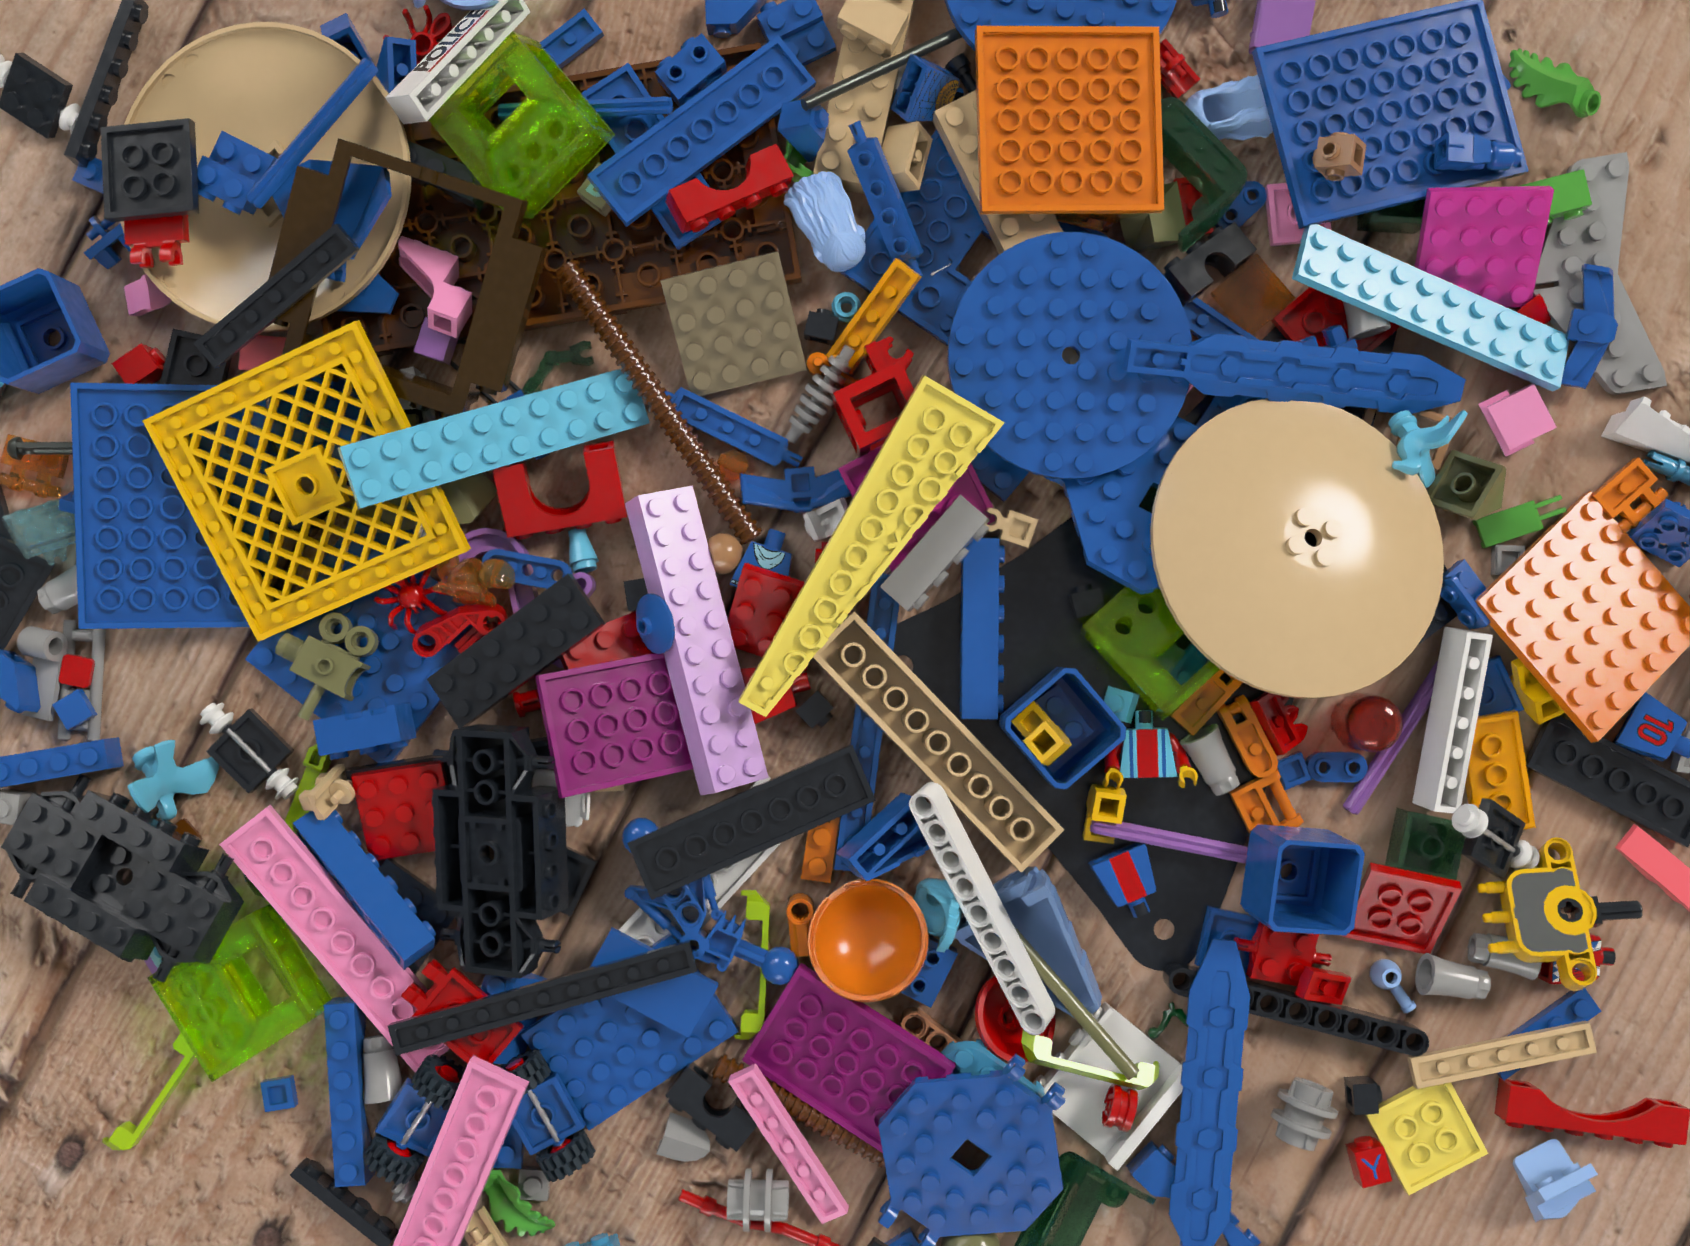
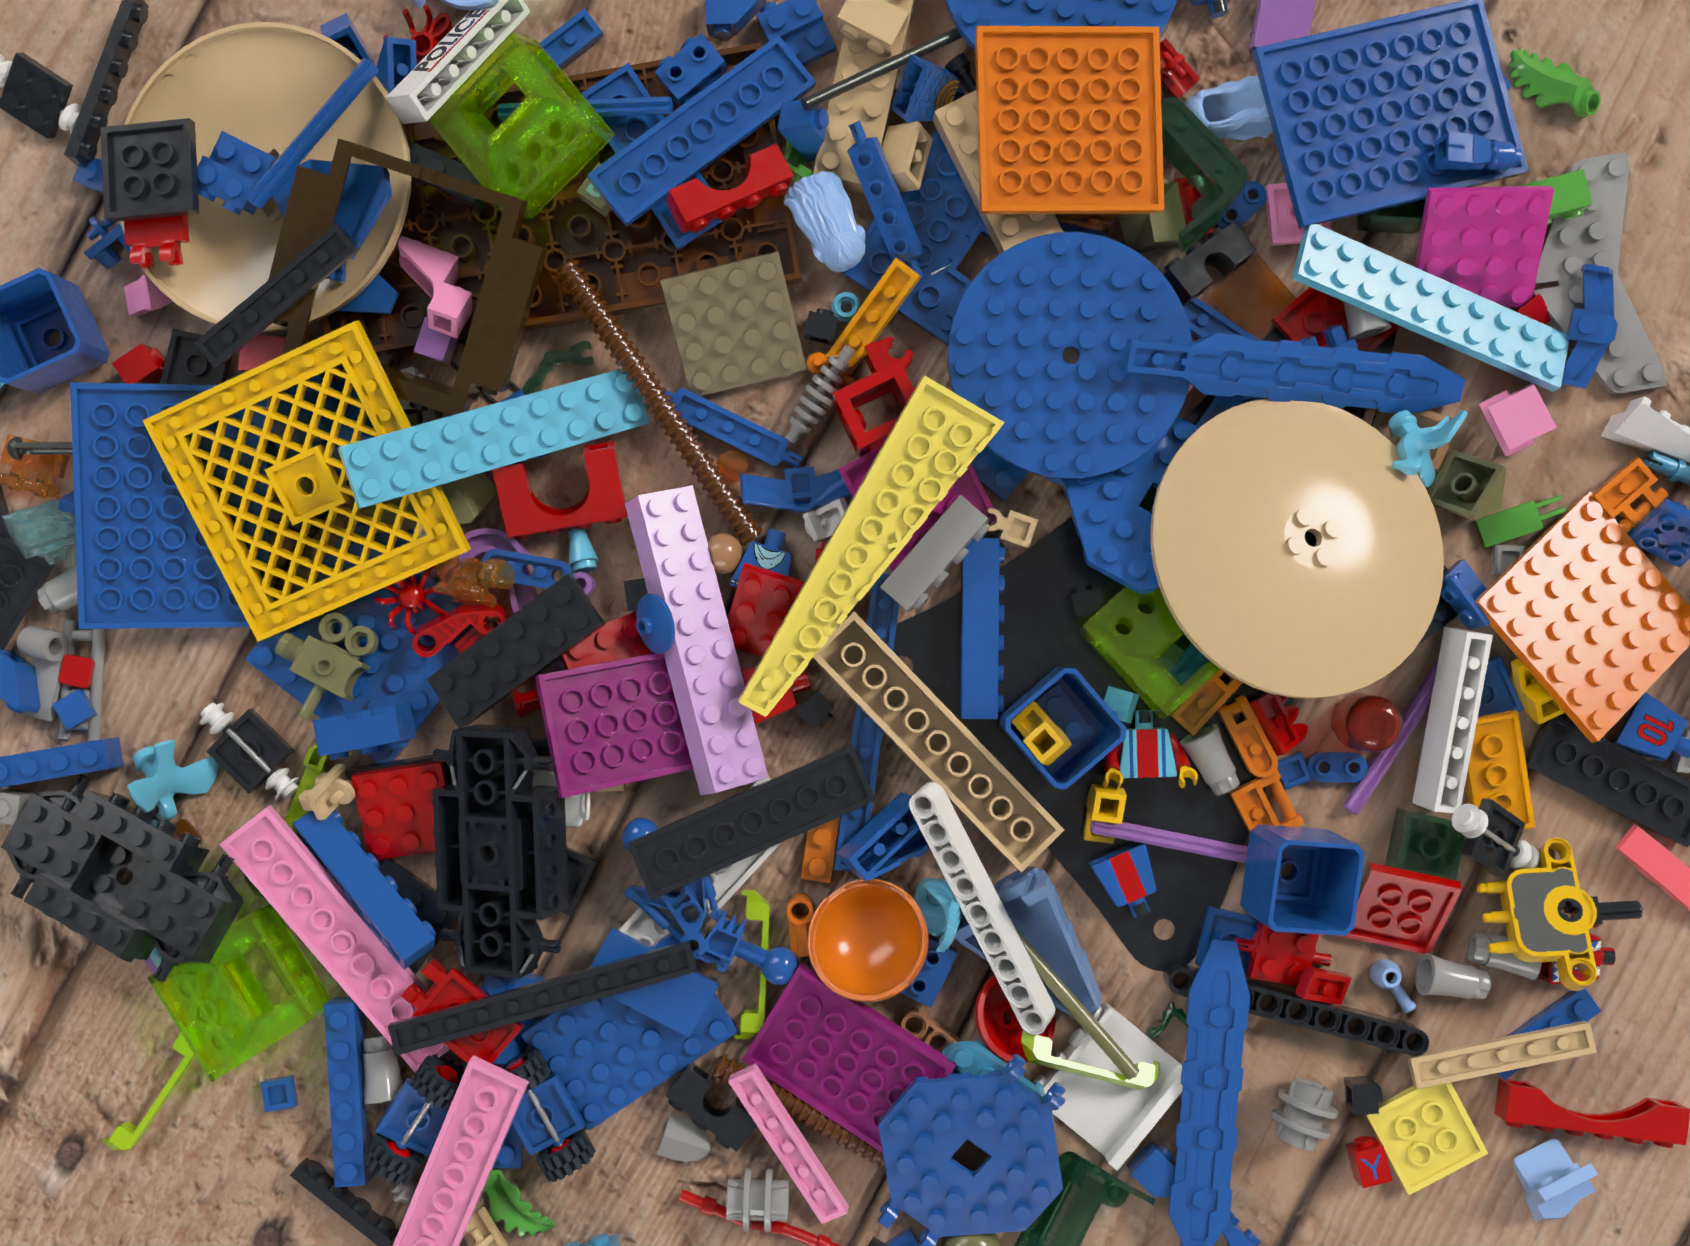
(533, 1184): light grey plate -> none
(1120, 1108): red wheel -> none
(1339, 156): medium nougat brick -> none

